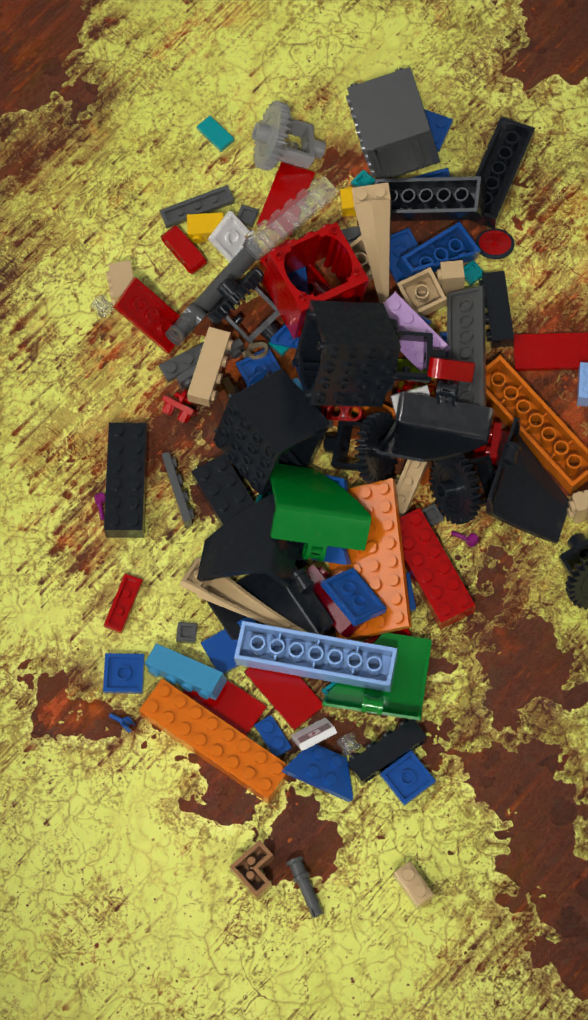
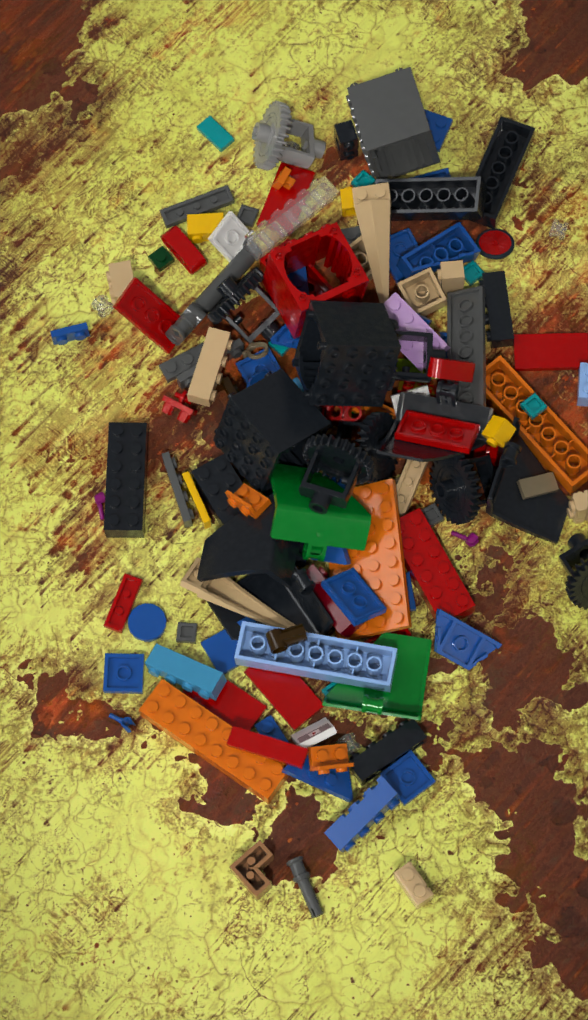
(70, 333): none -> blue plate
(147, 622): none -> blue tile
(161, 259): none -> dark green plate
(197, 501): none -> yellow tile
(248, 501): none -> orange bracket
(267, 747): none -> red tile
(280, 639): none -> dark brown piece
(284, 179): none -> orange tile
(329, 757): none -> orange bracket
(338, 460): none -> black piece
(346, 140): none -> black brick
(363, 815): none -> blue wedge
(437, 431): none -> red tile
(460, 641): none -> blue wing
(498, 431): none -> yellow brick
(533, 406): none -> teal tile
(537, 485): none -> dark tan tile
(558, 229): none -> clear wheel

